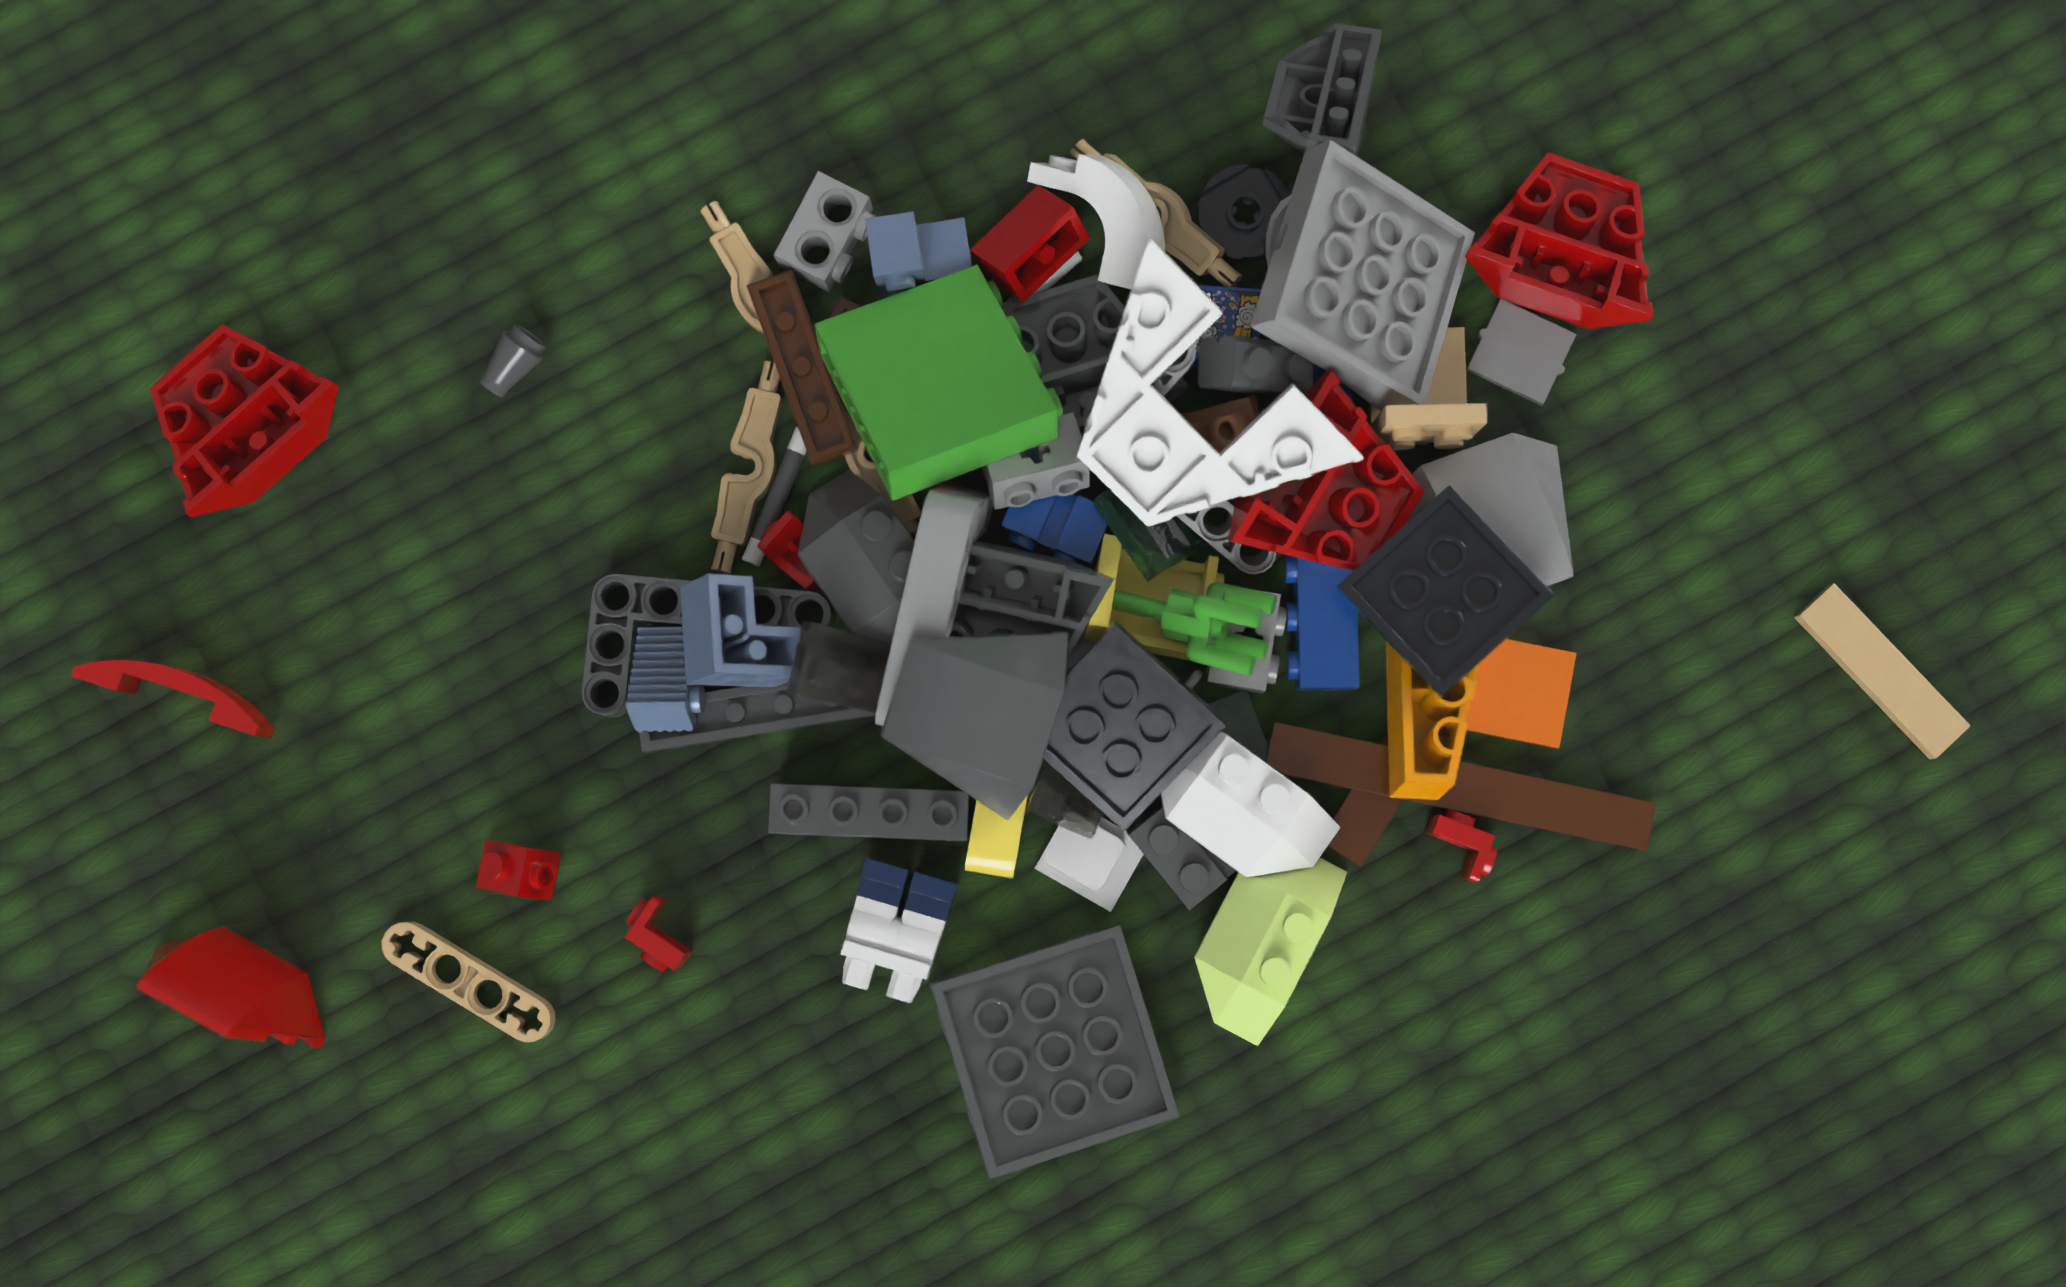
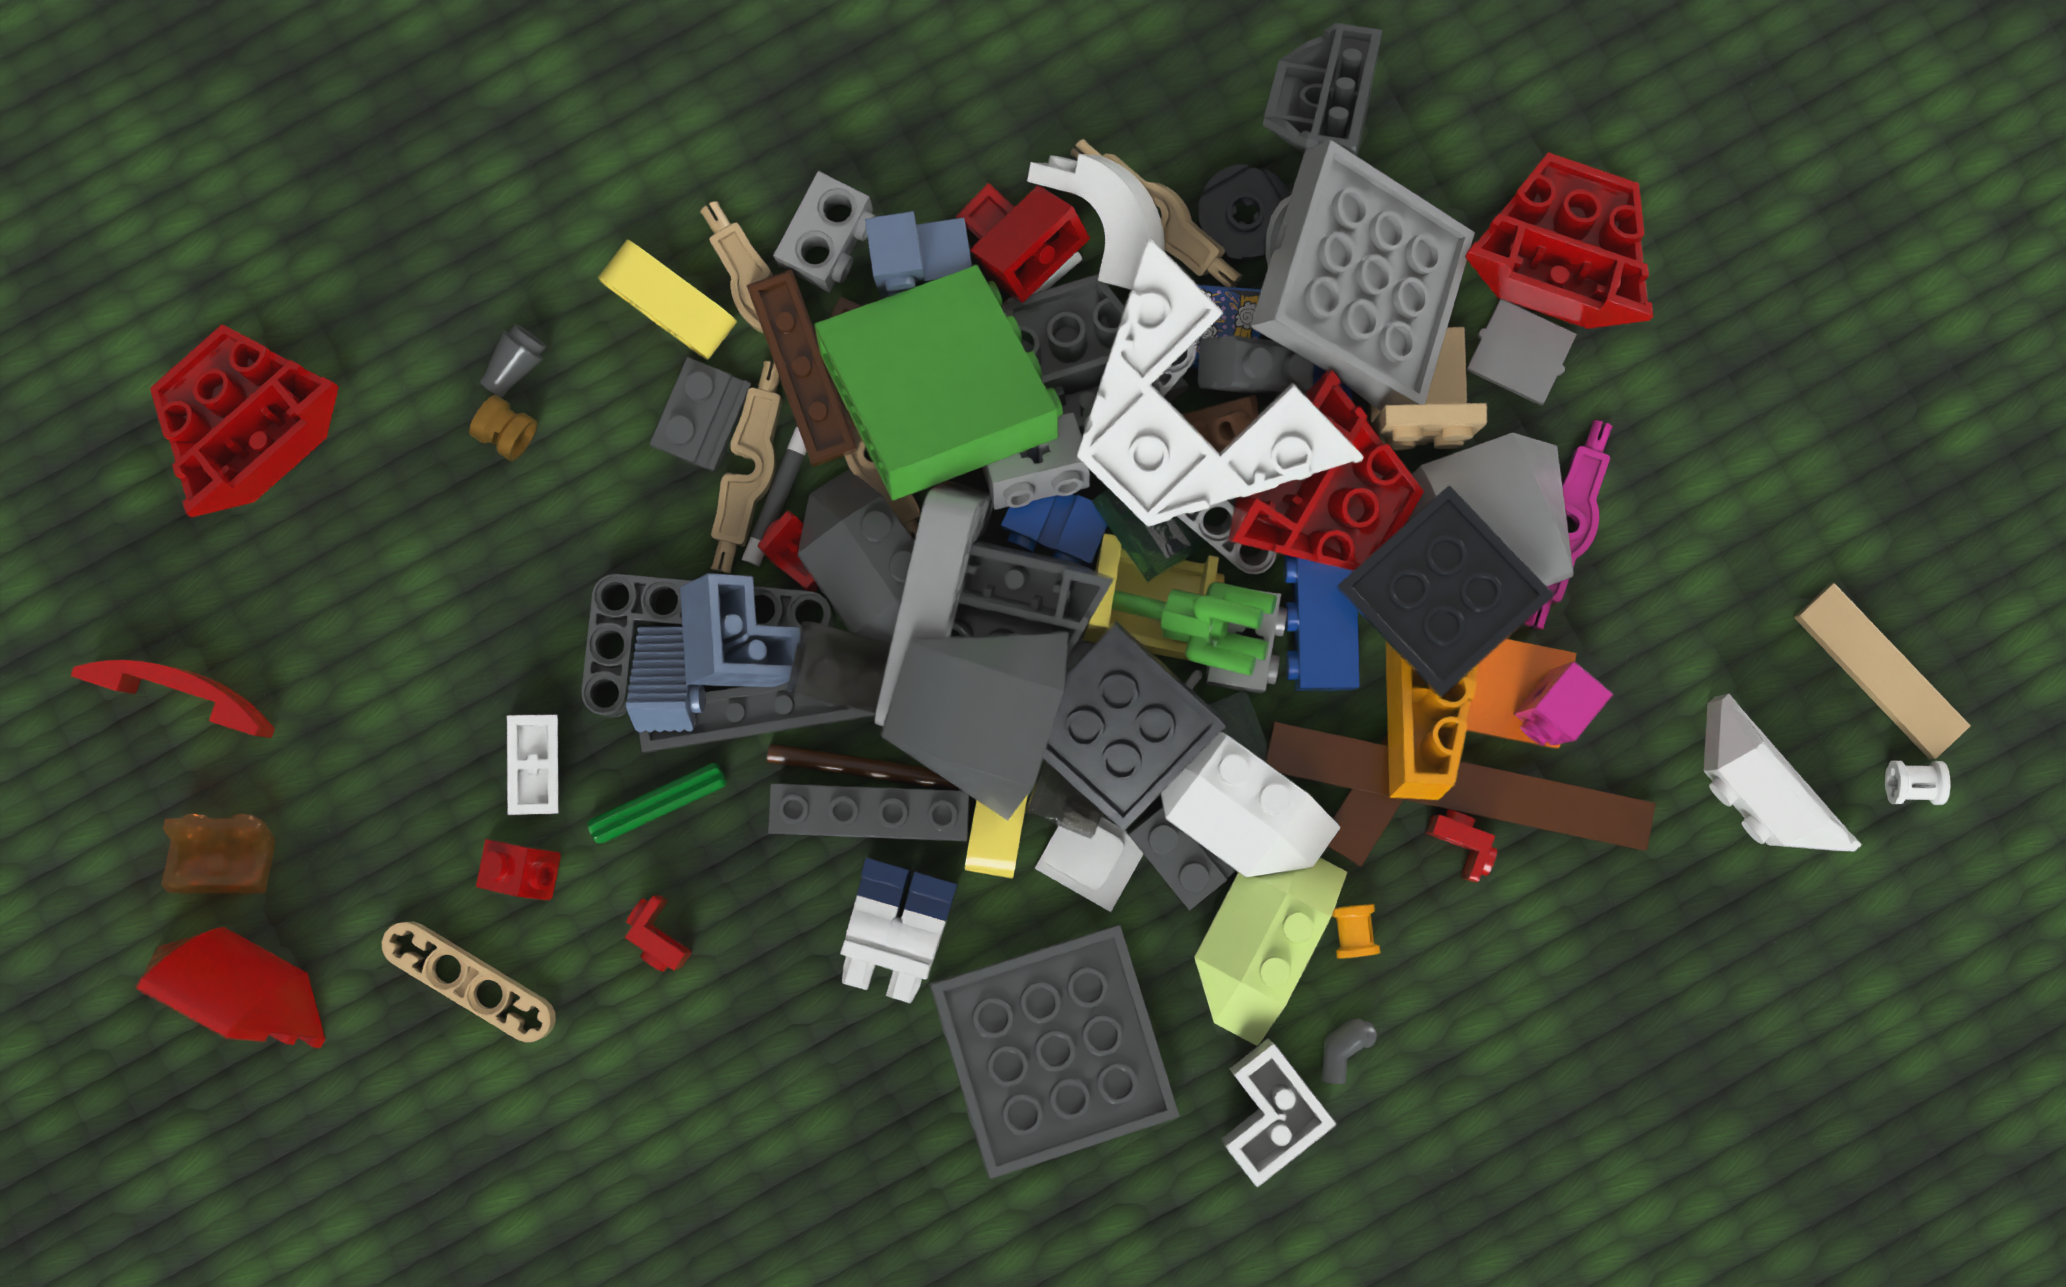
(217, 854): none -> clear orange bracket
(503, 427): none -> pearl gold wheel
(532, 764): none -> white hinge
(656, 803): none -> green axle
(667, 299): none -> light yellow beam
(701, 415): none -> dark grey plate
(857, 766): none -> reddish brown bar
(984, 211): none -> red tile
(1286, 1118): none -> white brick
(1342, 1044): none -> dark grey arm
(1355, 931): none -> light orange bush
(1562, 705): none -> dark pink brick
(1580, 495): none -> dark pink piece
(1765, 786): none -> white wedge
(1917, 782): none -> white bush

